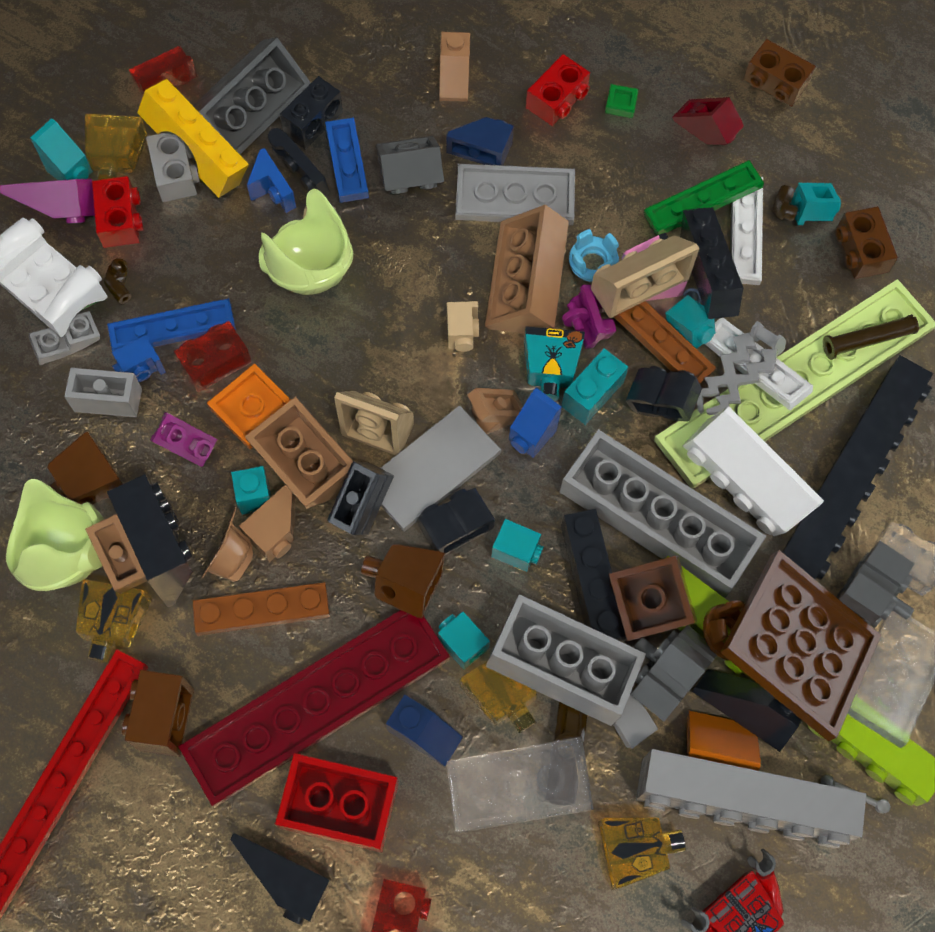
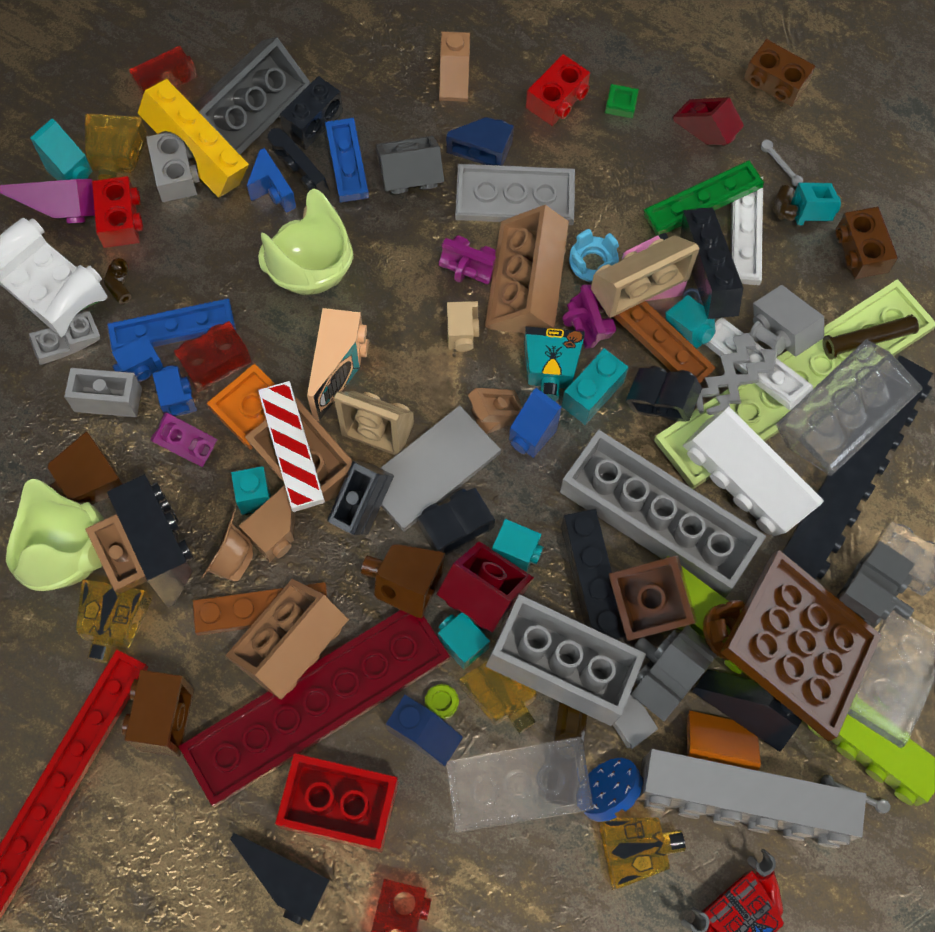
(174, 391): none -> blue brick
(287, 638): none -> medium nougat slope
(291, 446): none -> tile
(336, 357): none -> light nougat slope
(442, 701): none -> lime tile
(467, 261): none -> magenta hips
(484, 586): none -> dark red brick
(613, 787): none -> blue tile
(766, 147): none -> light grey hinge
(791, 318): none -> light grey brick
(848, 407): none -> clear slope

